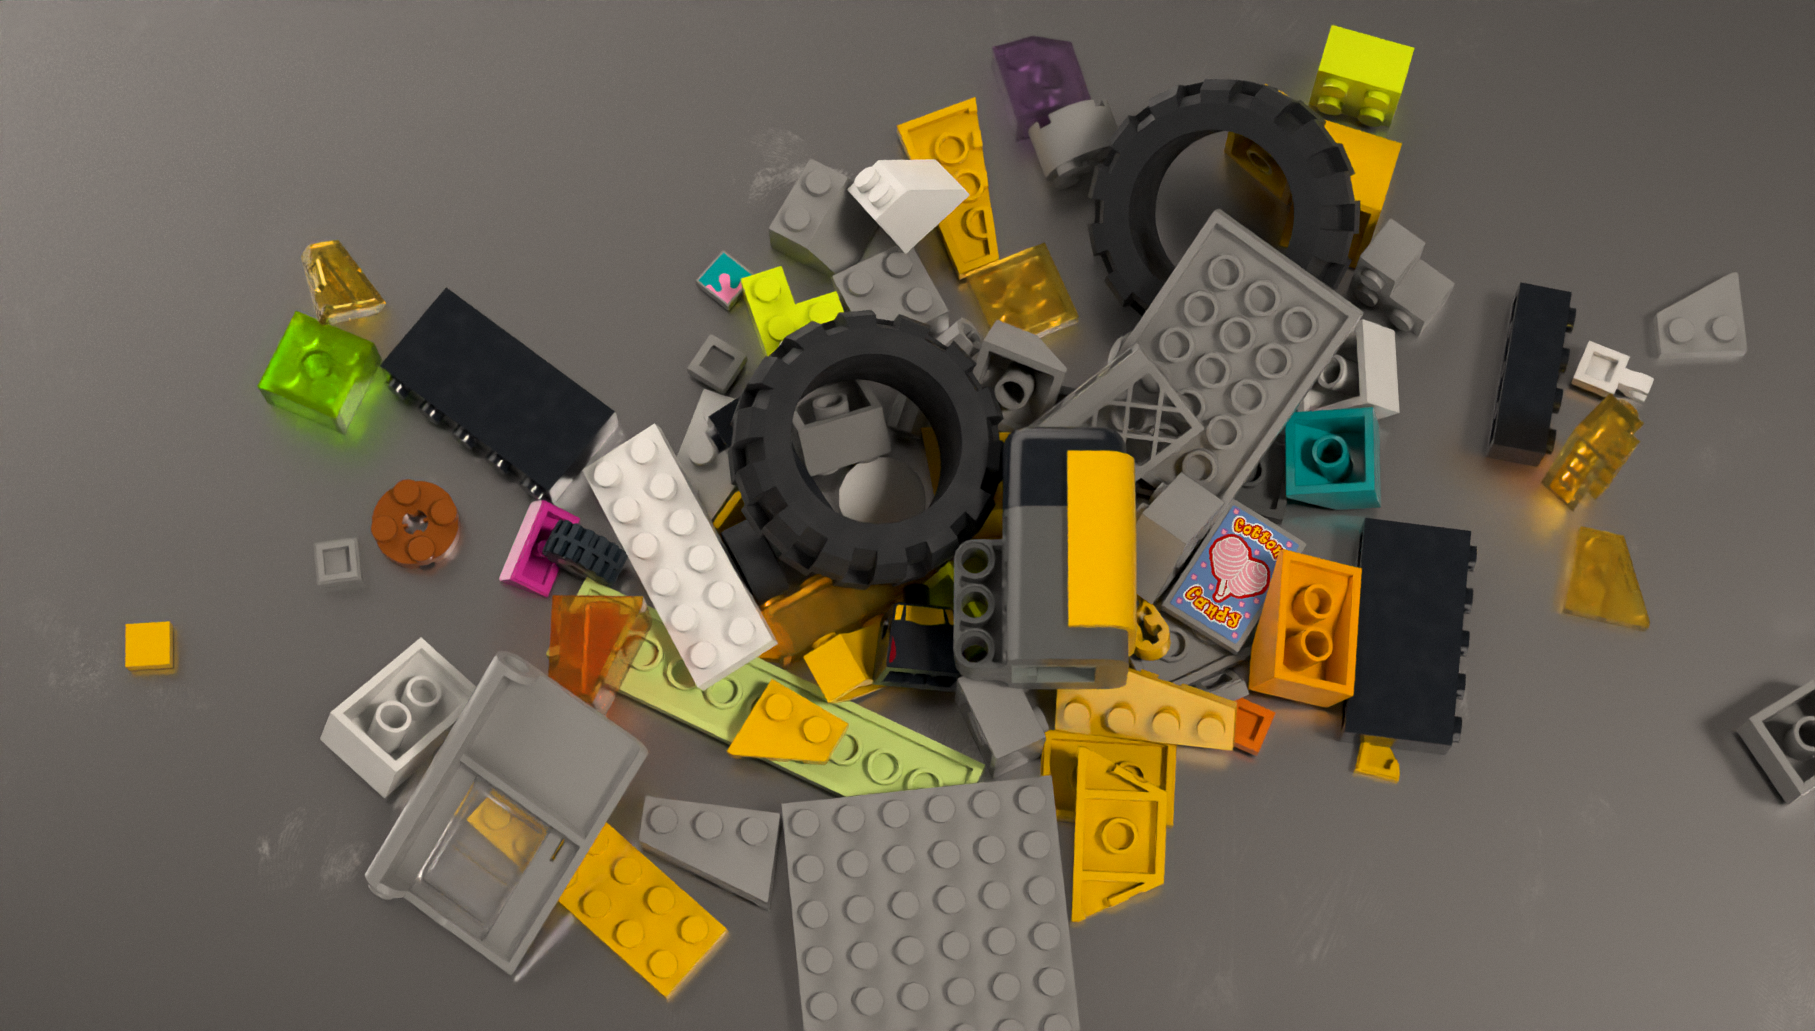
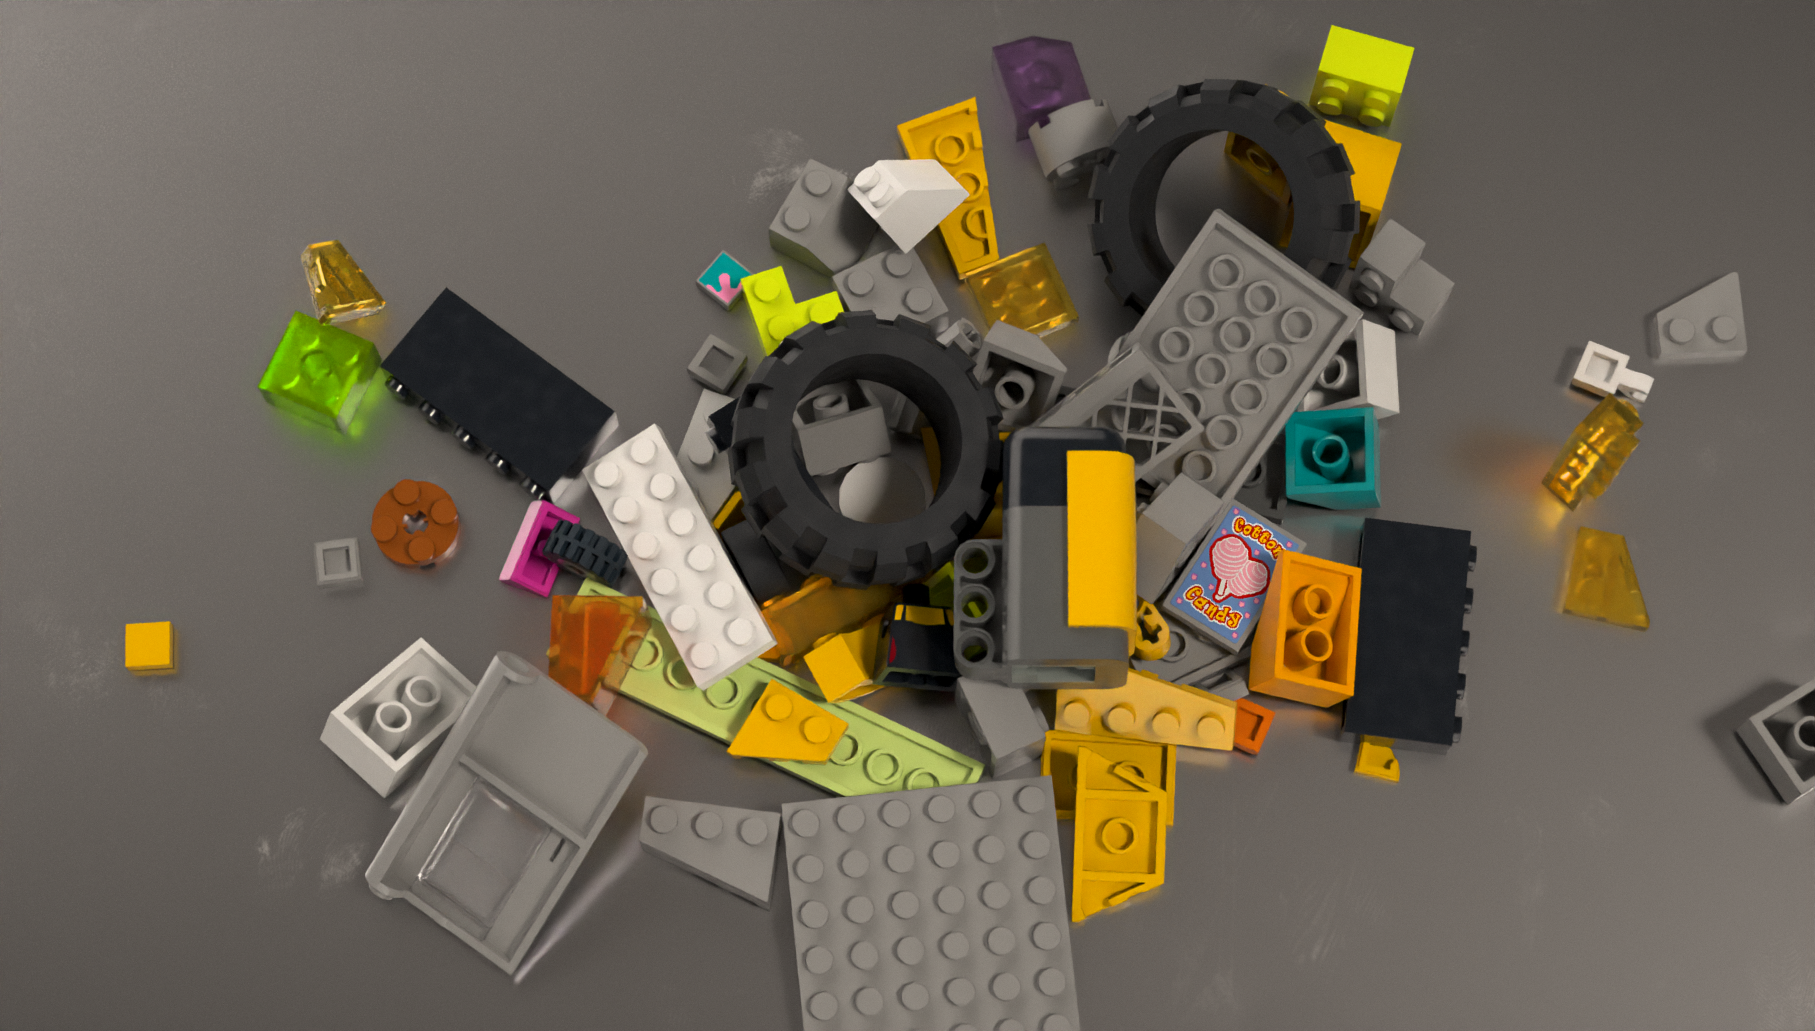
(640, 912): yellow plate -> none
(1530, 375): black brick -> none

